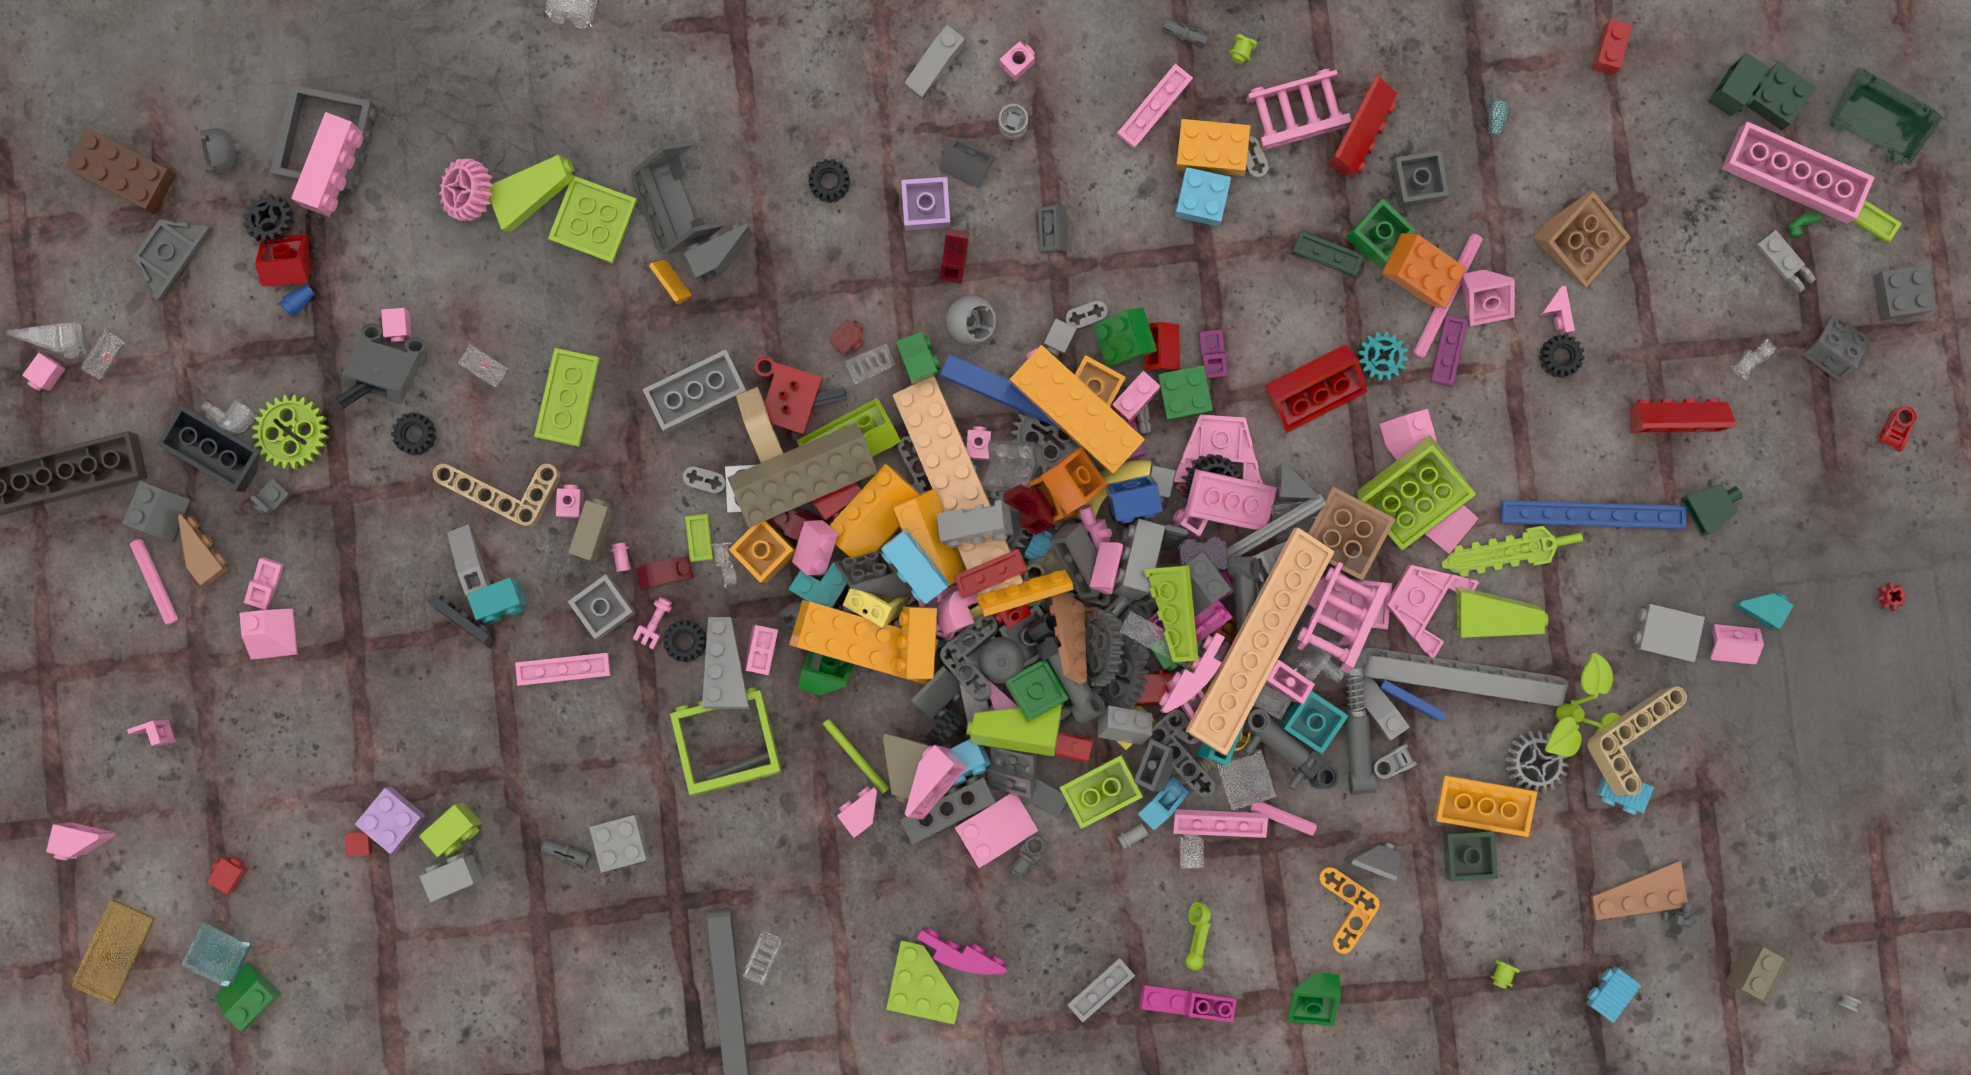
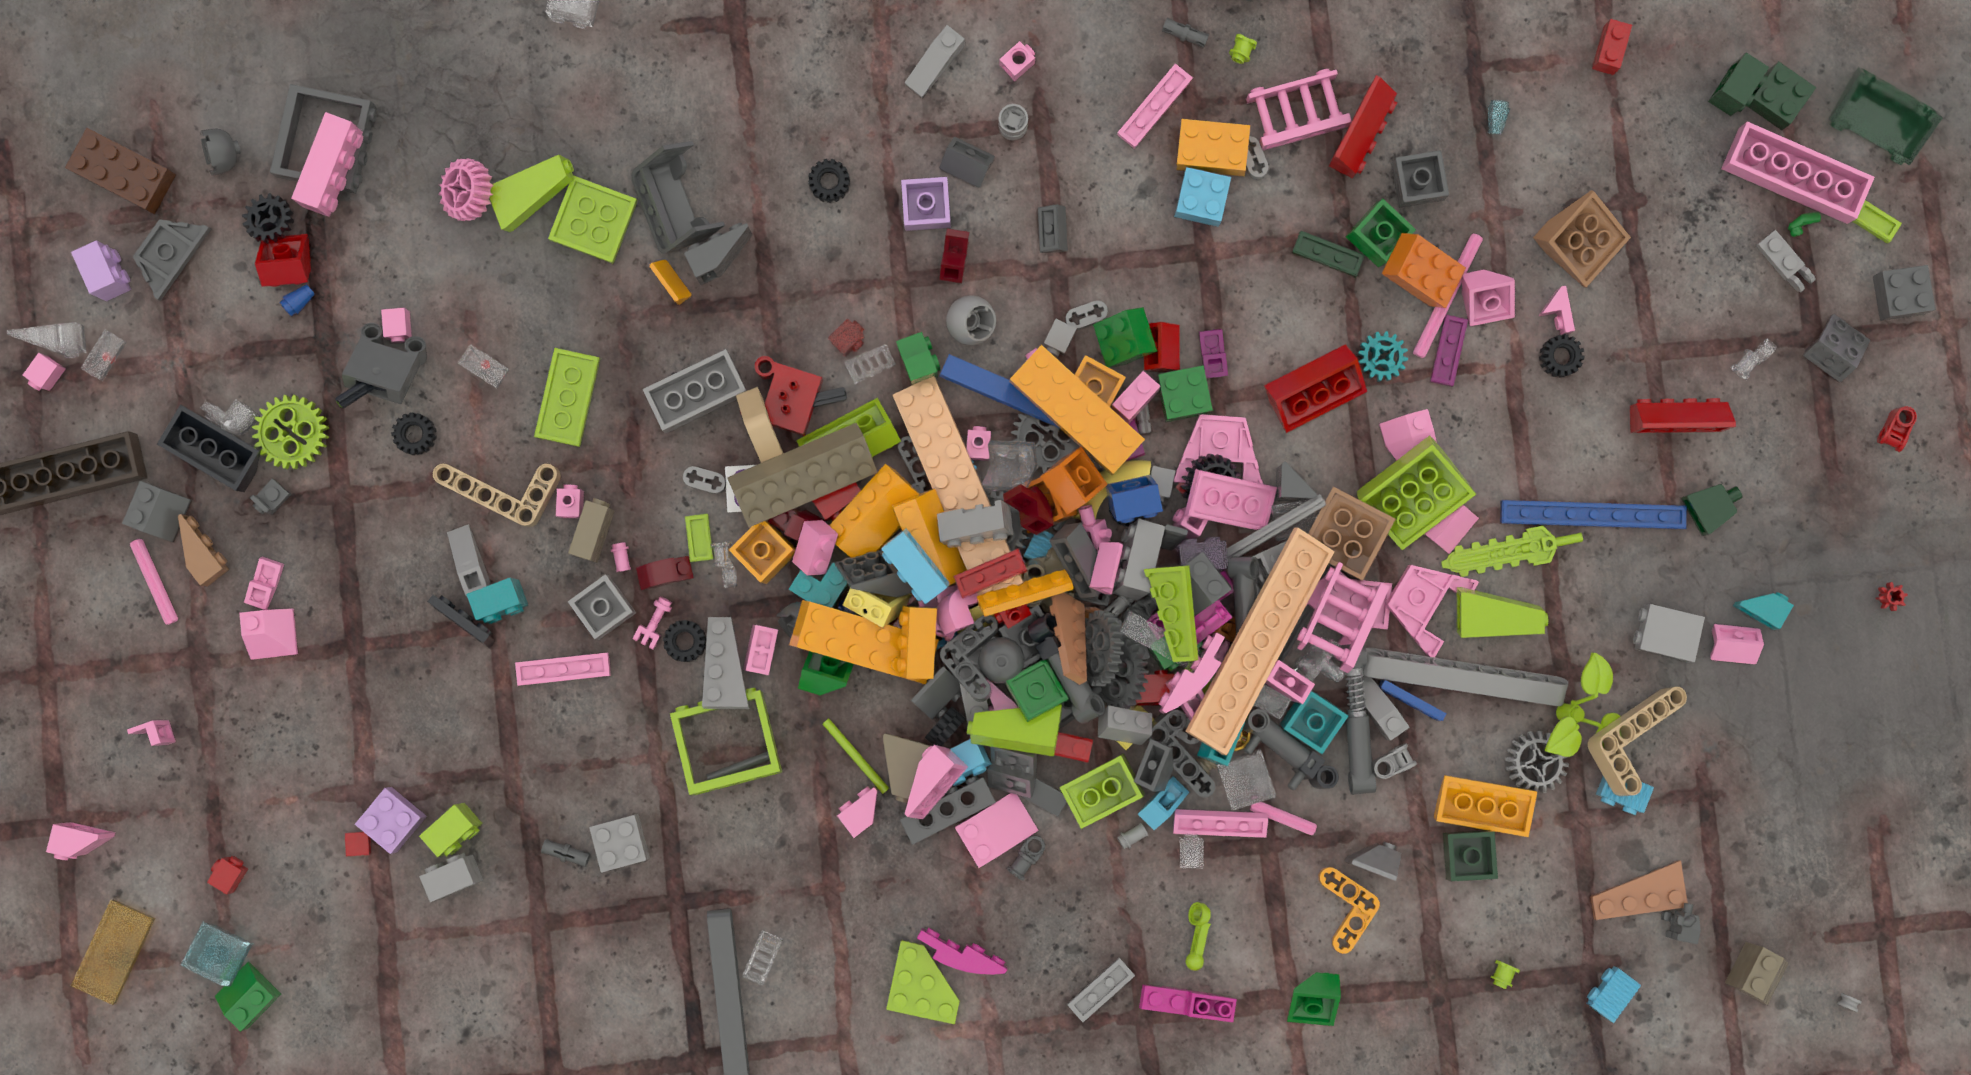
(101, 270): none -> lavender brick

